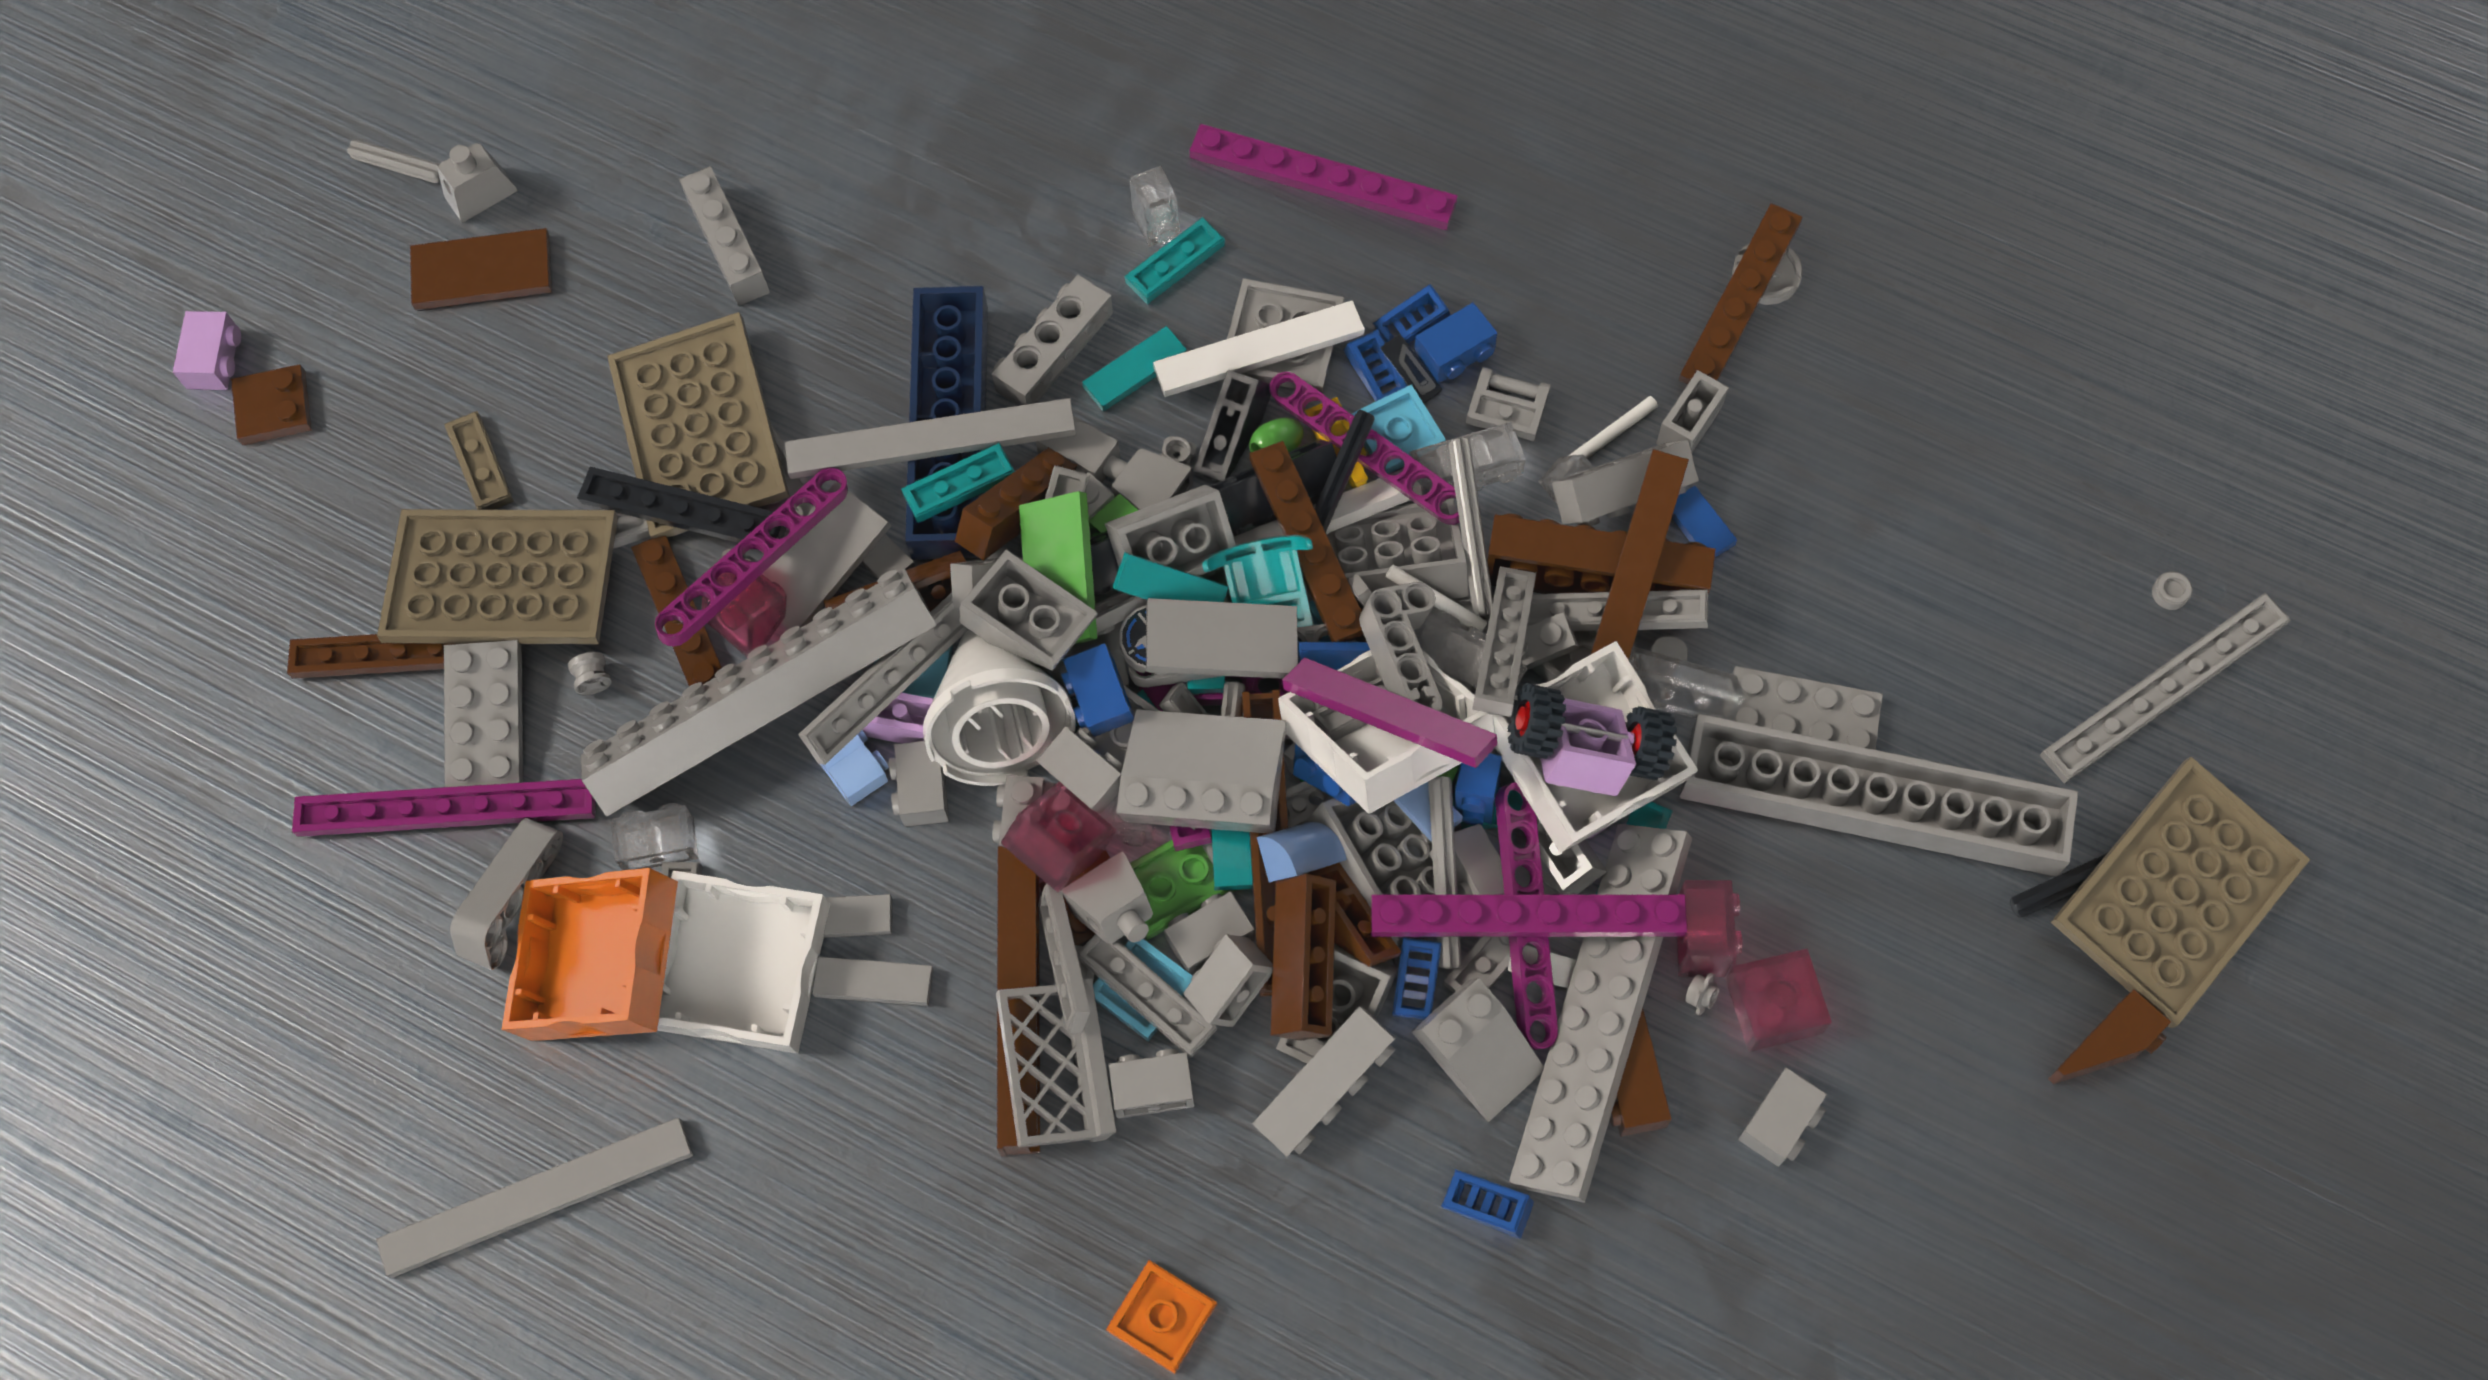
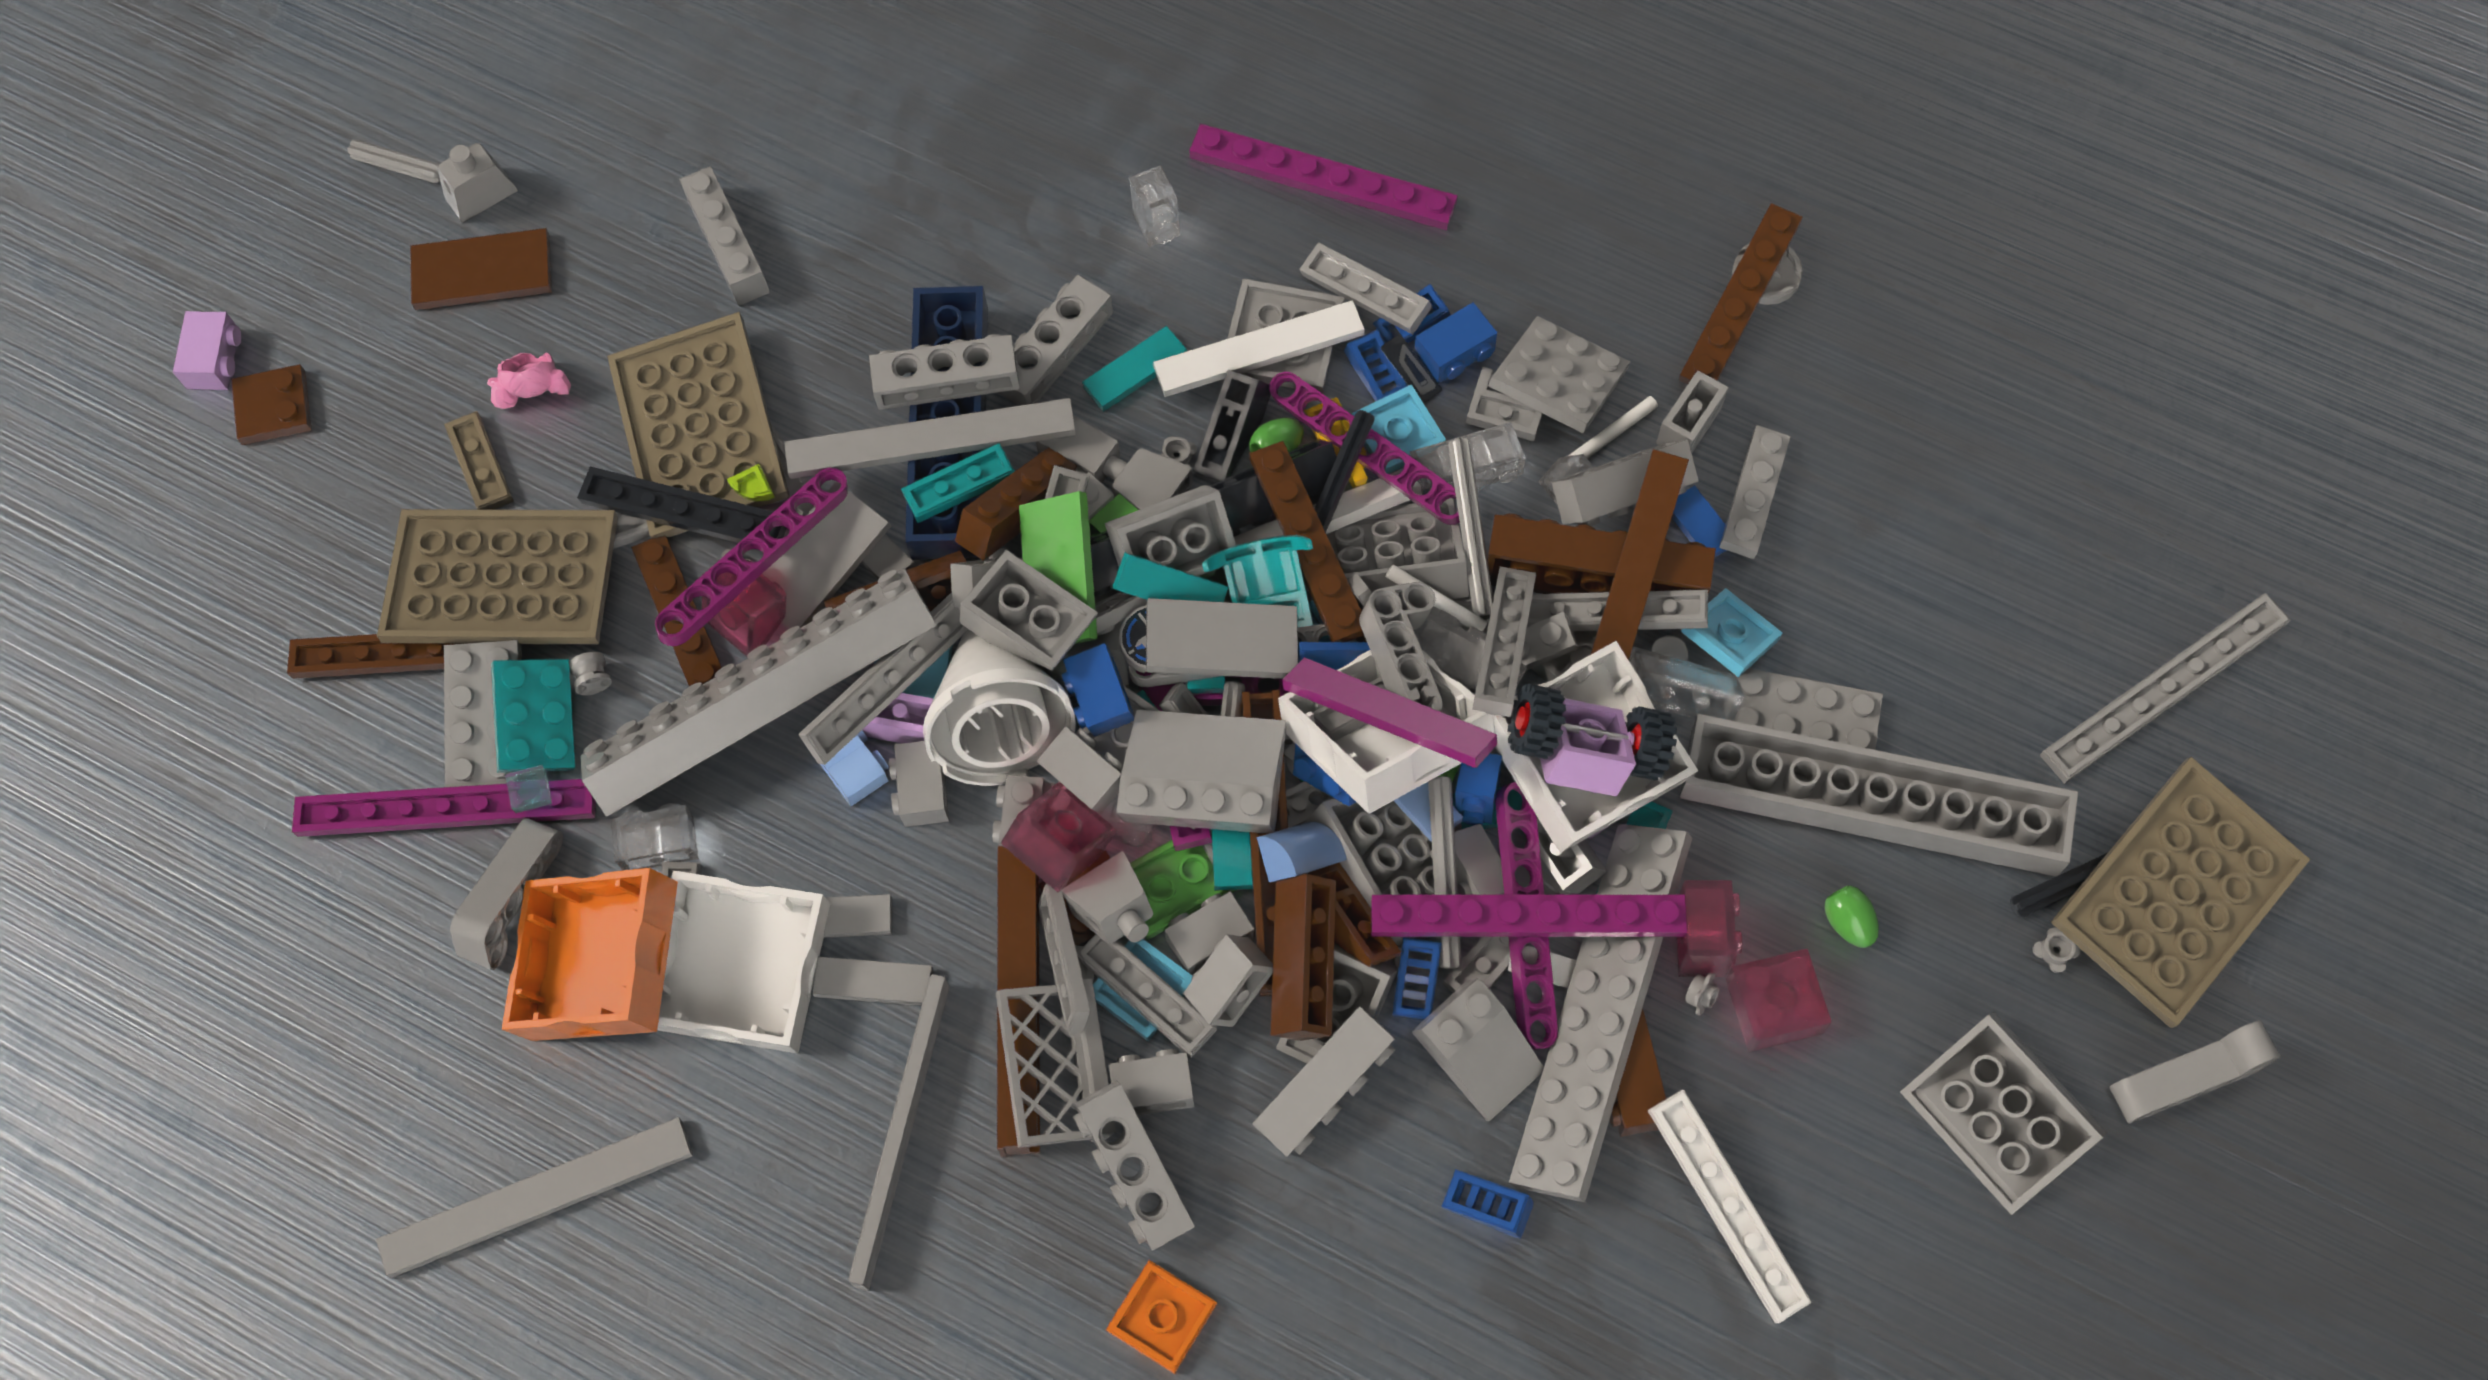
(526, 377): none -> bright pink hair
(528, 789): none -> clear light blue plate
(532, 715): none -> teal plate
(752, 484): none -> lime tile
(899, 1133): none -> light grey tile
(931, 385): none -> light grey brick
(1170, 1216): none -> light grey brick
(1174, 260): teal tile -> none
(1365, 288): none -> light grey plate
(1559, 374): none -> light grey plate
(1729, 1206): none -> white tile
(1734, 633): none -> medium azure plate
(1755, 492): none -> light grey plate
(1783, 1118): light grey brick -> none
(1852, 916): none -> bright green animal
(2003, 1112): none -> light grey slope
(2067, 948): none -> light grey plate
(2119, 1037): reddish brown slope -> none
(2172, 590): light grey tile -> none
(2195, 1072): none -> light grey beam

